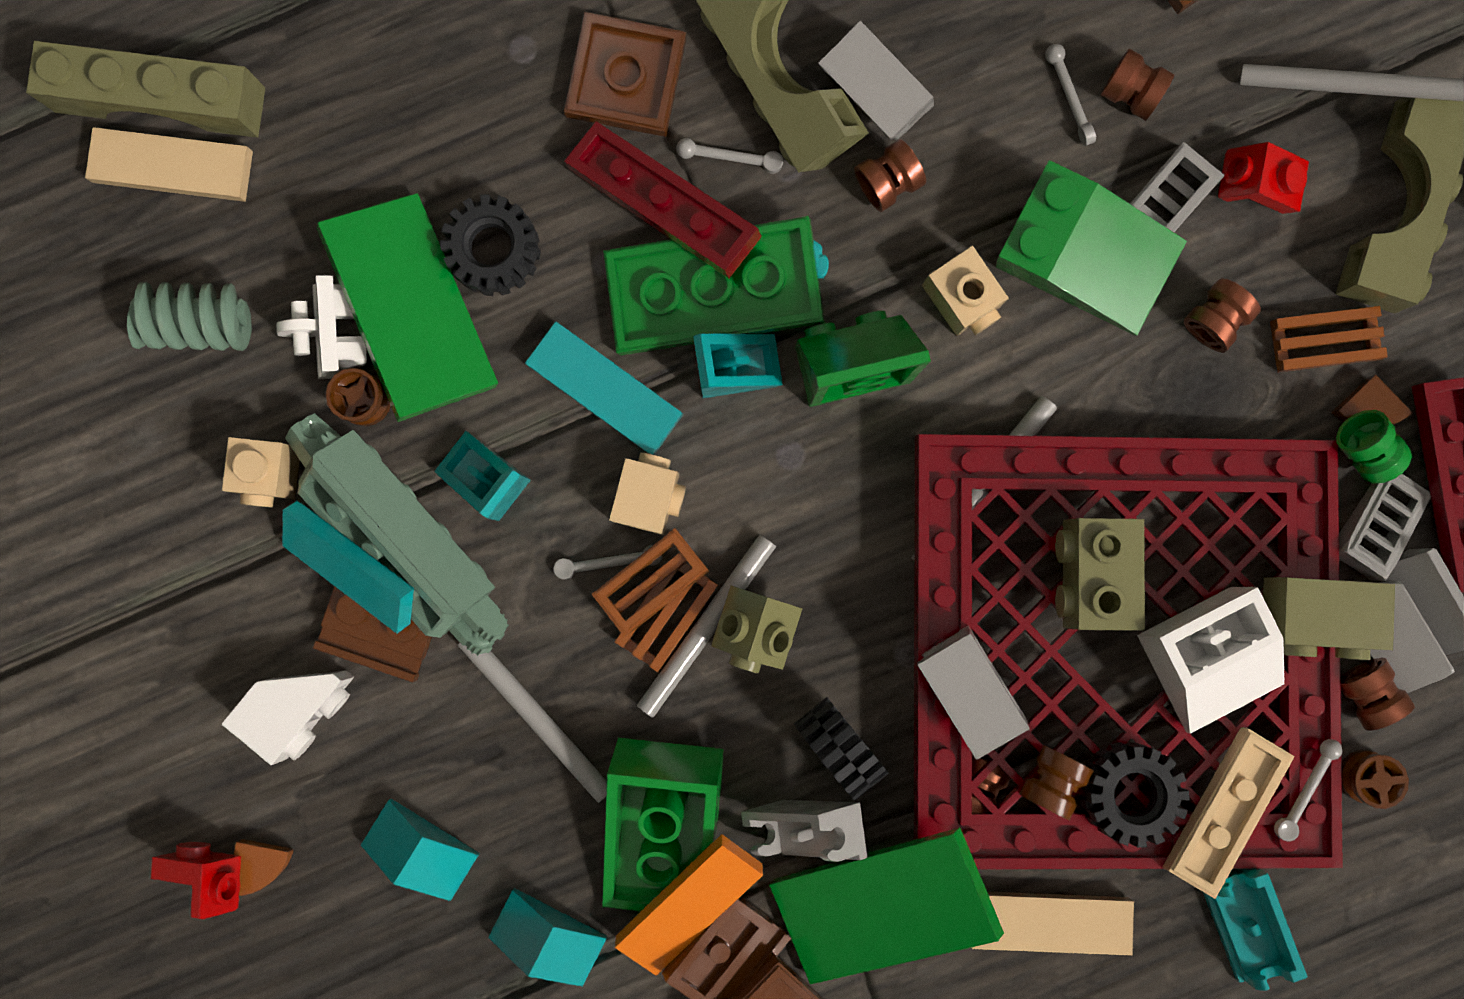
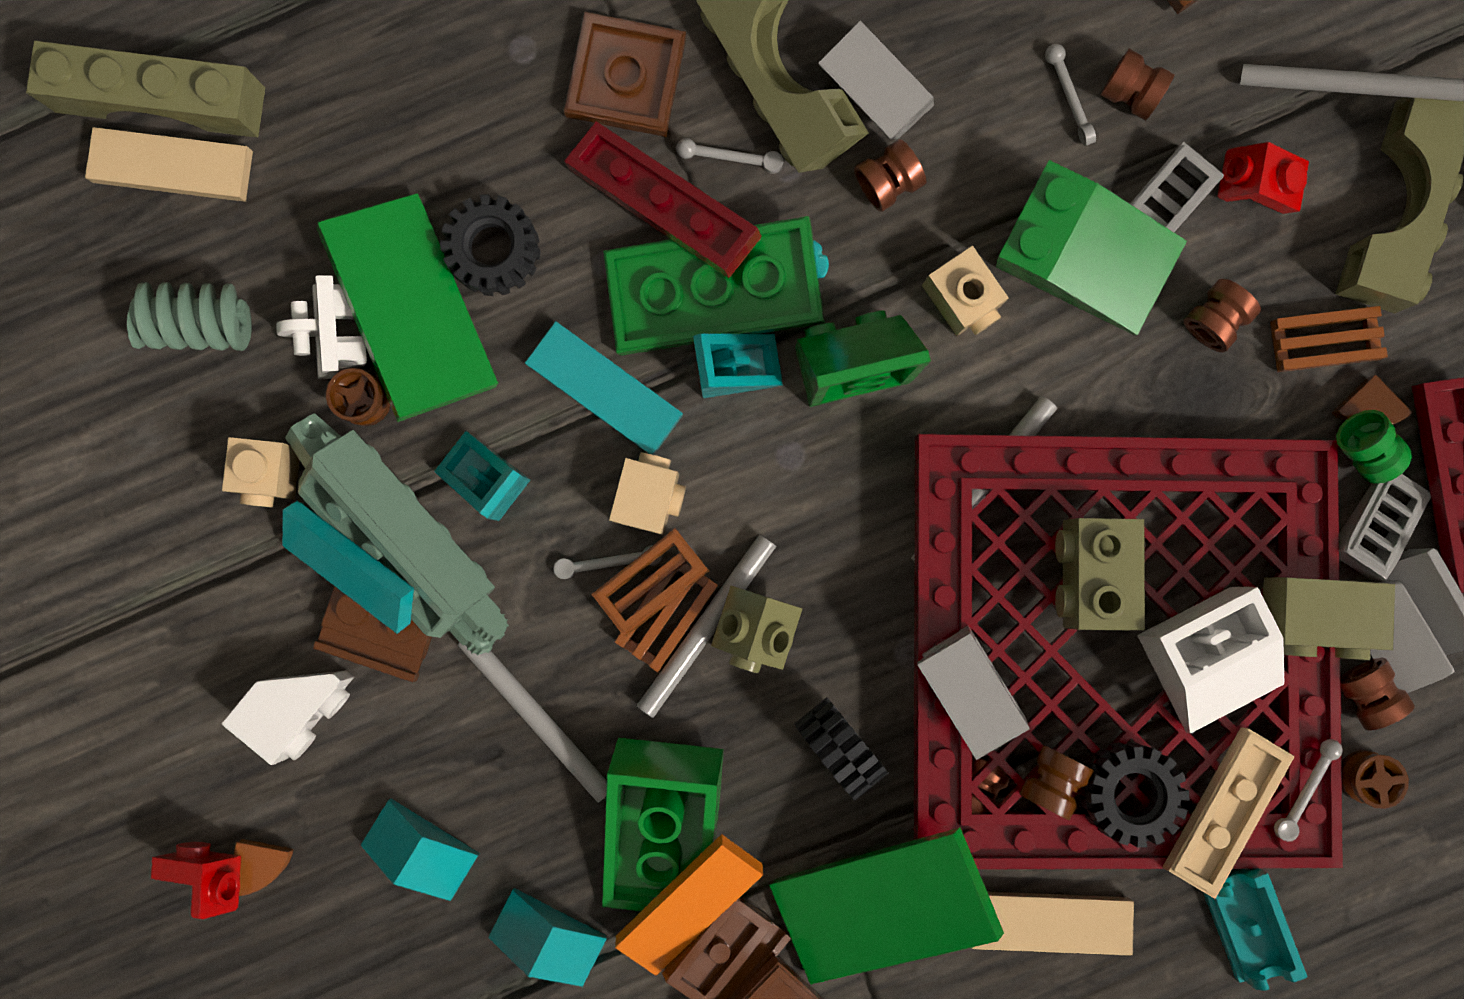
(809, 829): light grey hinge -> none

